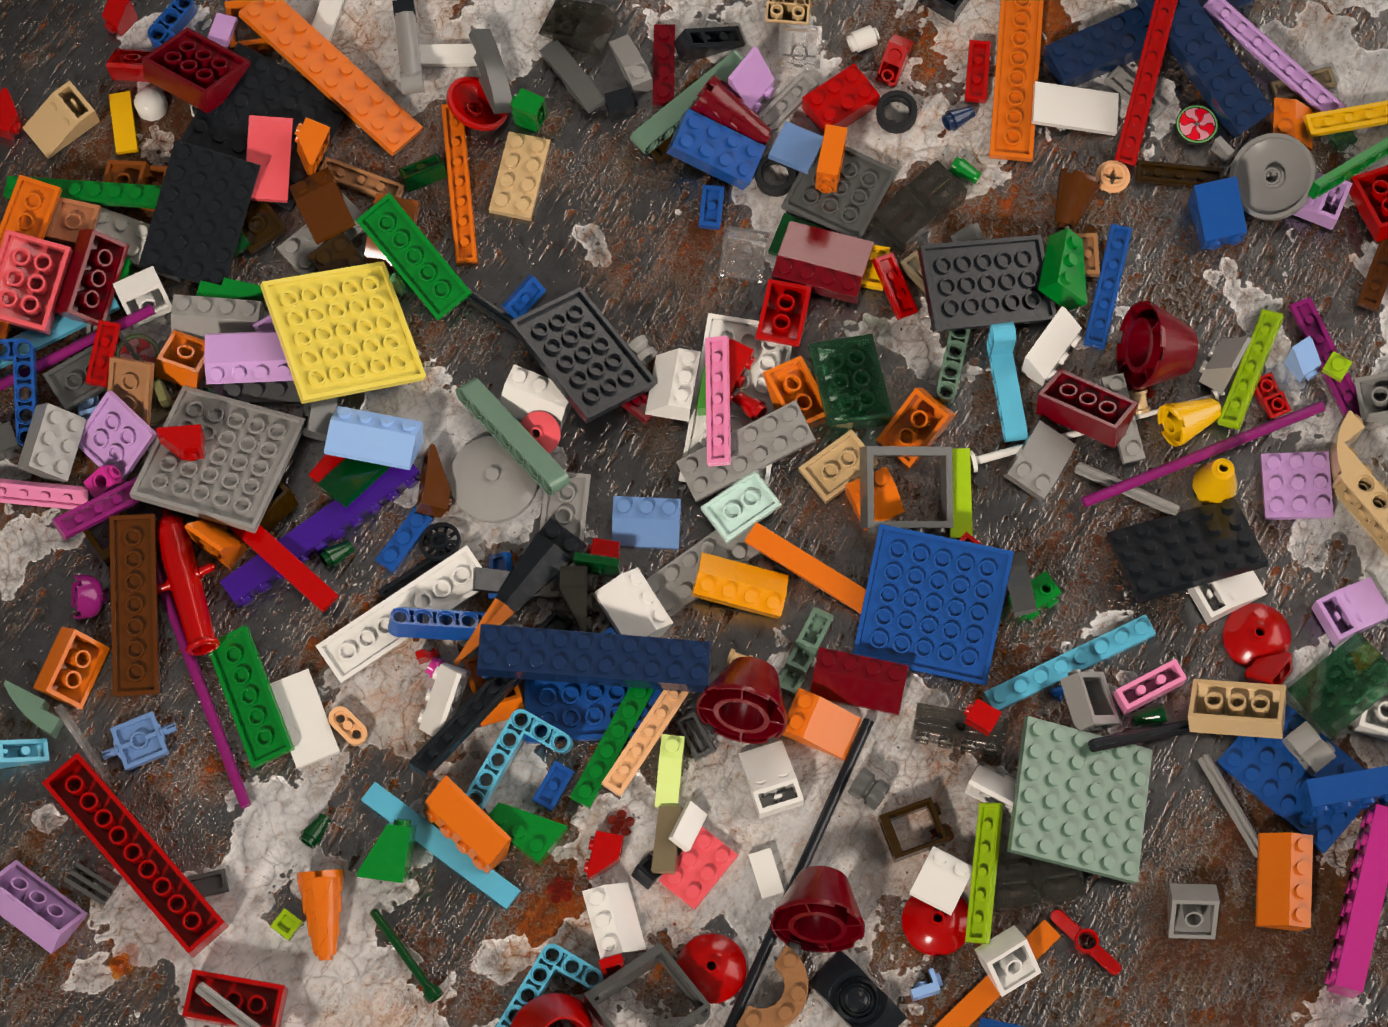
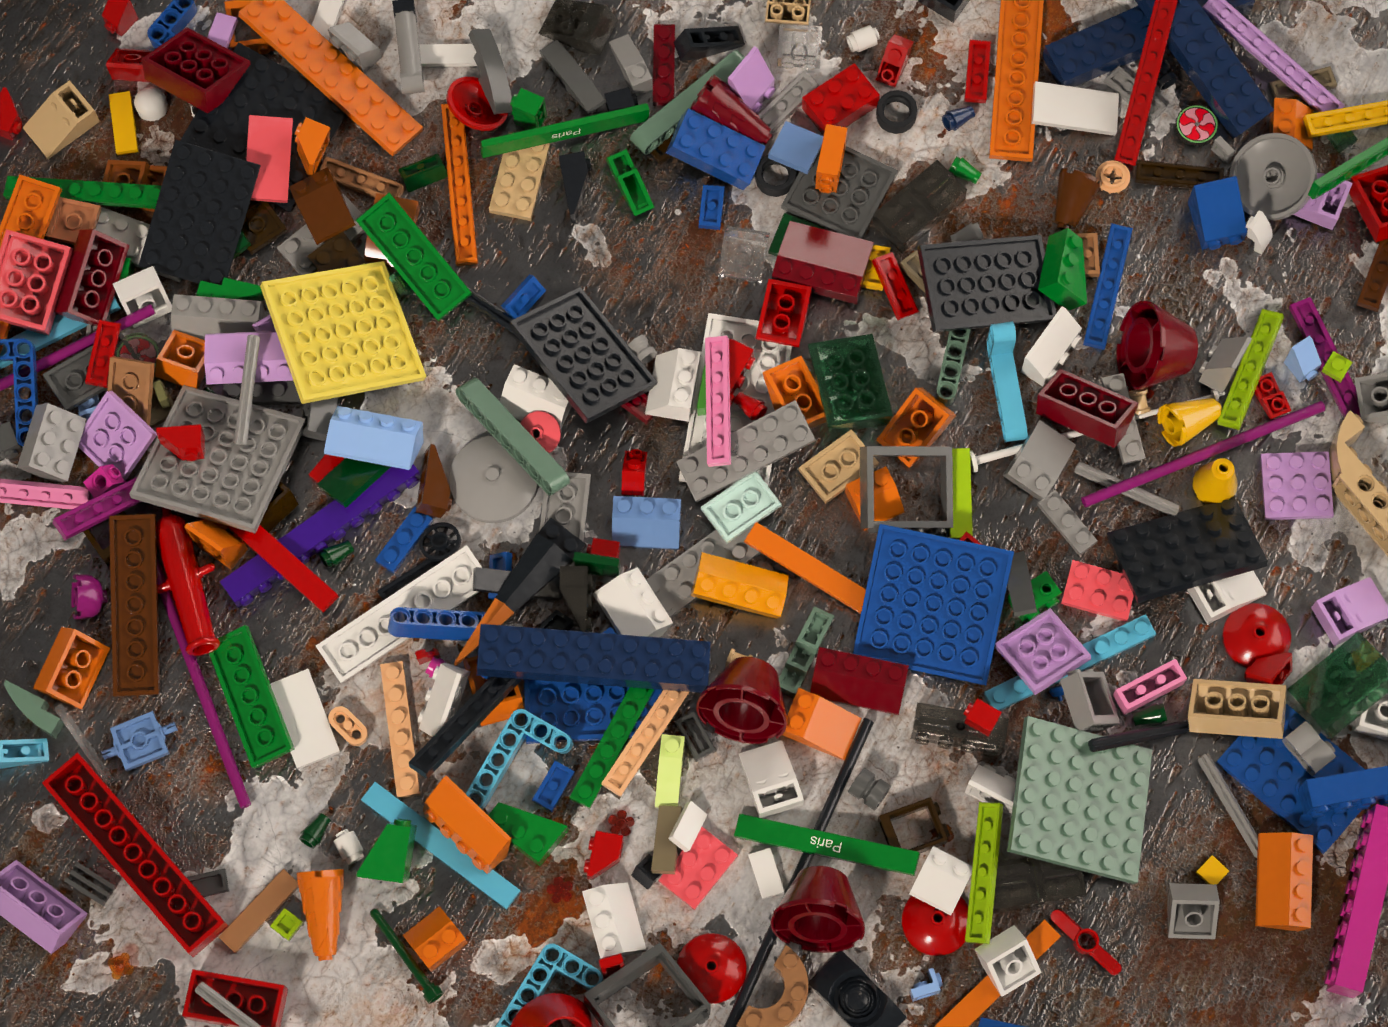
(247, 389): none -> light grey axle
(259, 911): none -> medium nougat tile
(348, 846): none -> white brick
(354, 46): none -> light grey slope
(399, 728): none -> light nougat plate
(435, 939): none -> orange slope
(564, 130): none -> green tile
(575, 179): none -> black slope
(629, 182): none -> green slope
(634, 472): none -> red slope
(827, 844): none -> green tile
(1042, 651): none -> lavender plate
(1067, 522): none -> light grey plate
(1098, 591): none -> coral plate
(1166, 77): none -> black wheel
(1212, 871): none -> yellow tile
(1259, 231): none -> white slope

